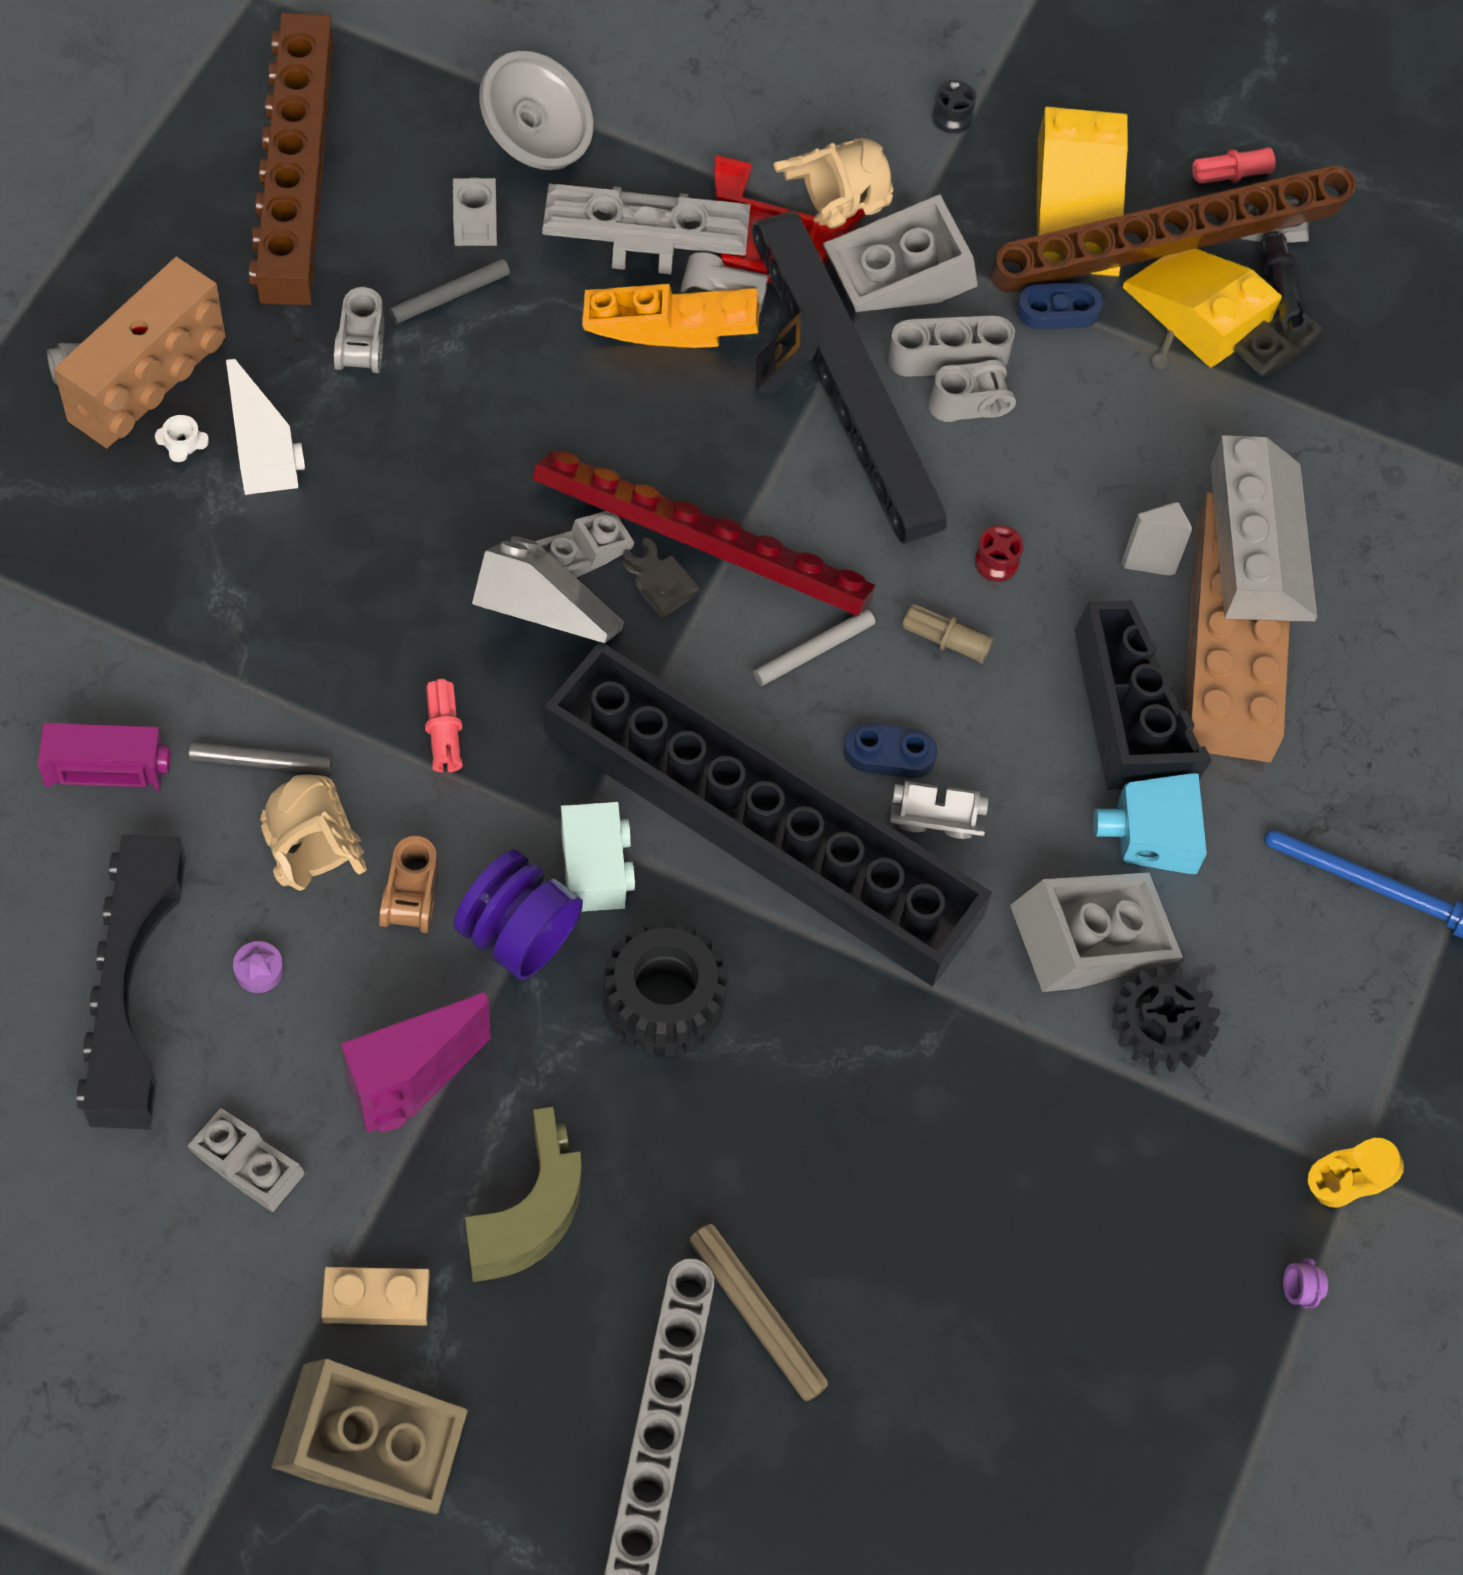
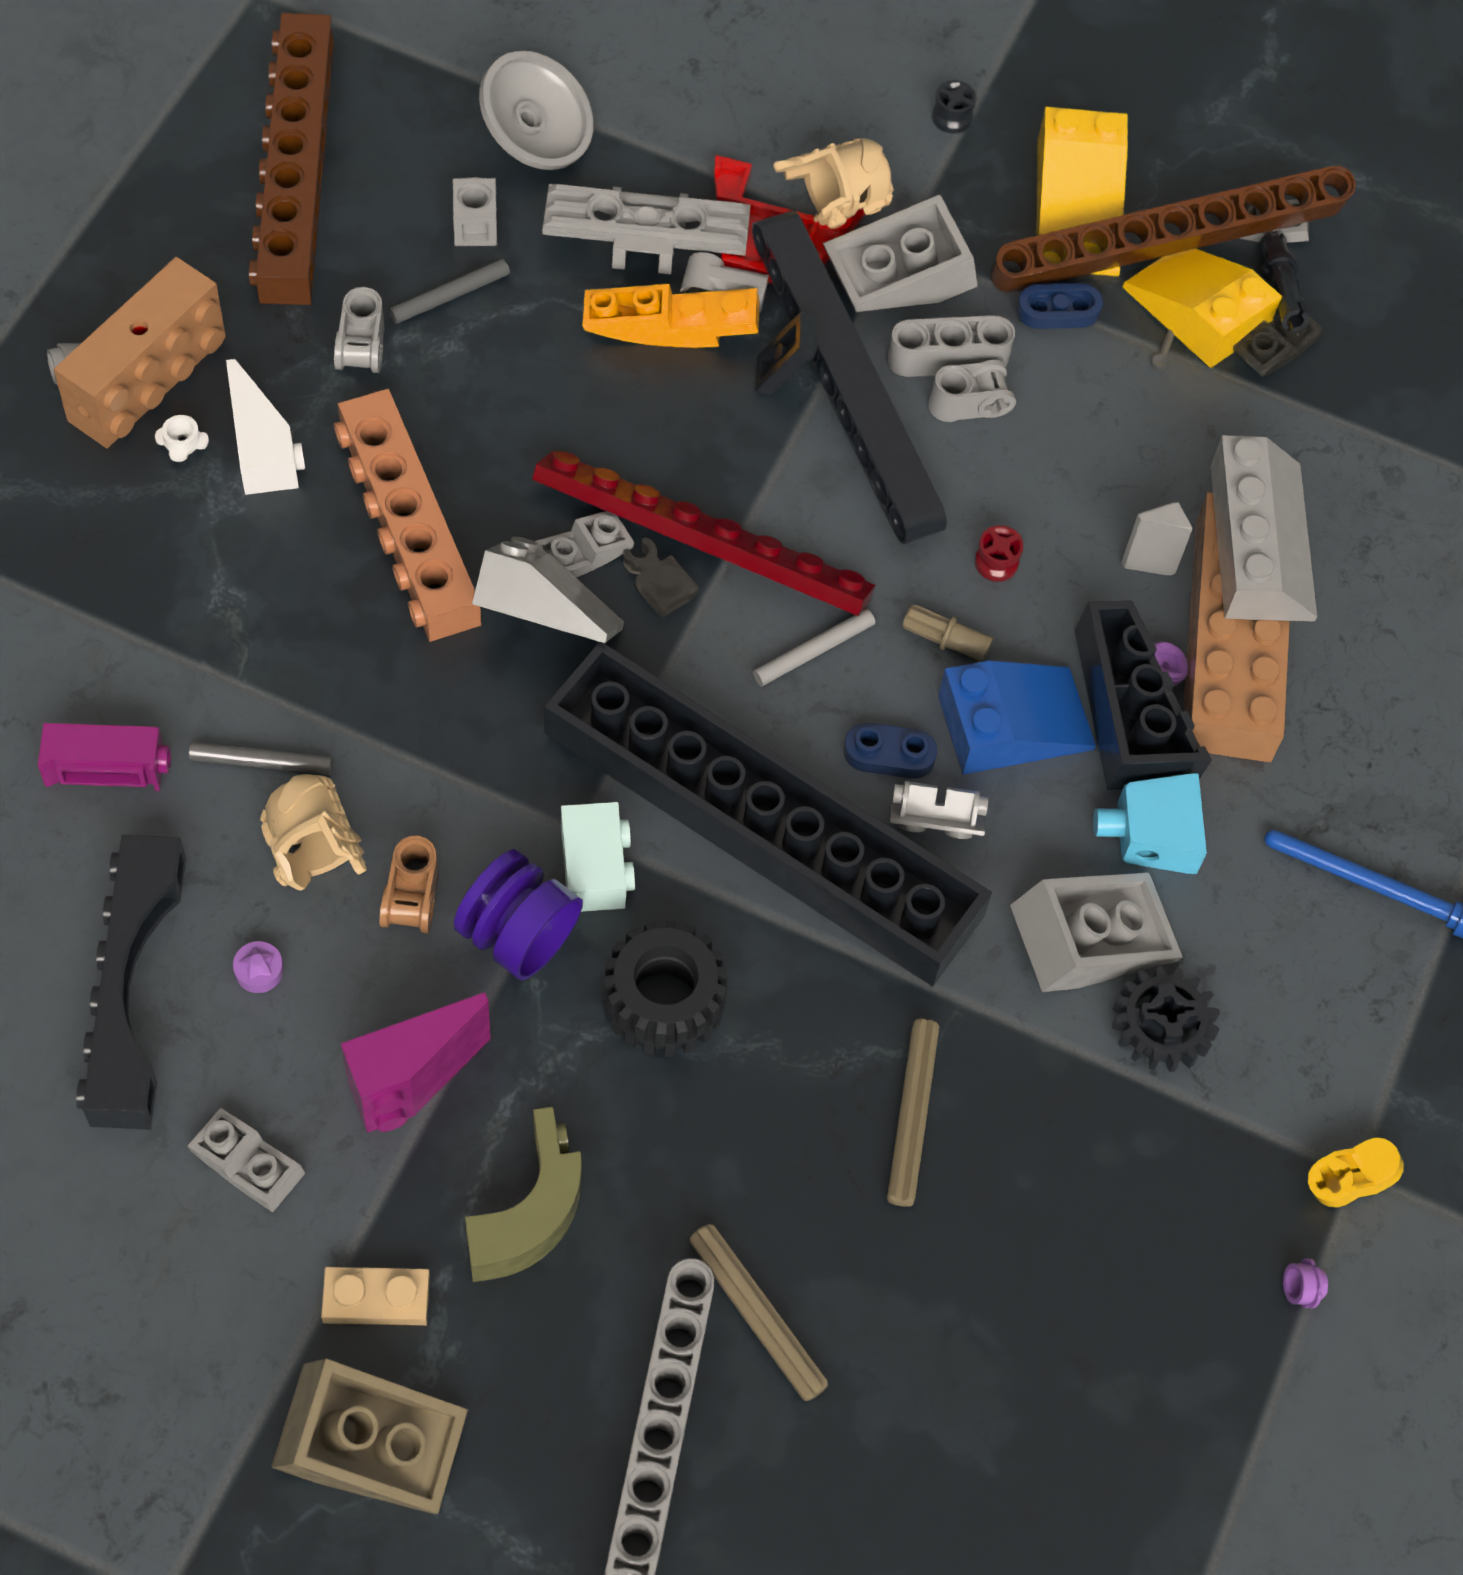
(377, 420): none -> nougat brick
(443, 726): coral axle -> none
(913, 1113): none -> dark tan axle
(1012, 714): none -> blue slope
(1172, 660): none -> medium lavender tile
(1234, 165): coral axle -> none

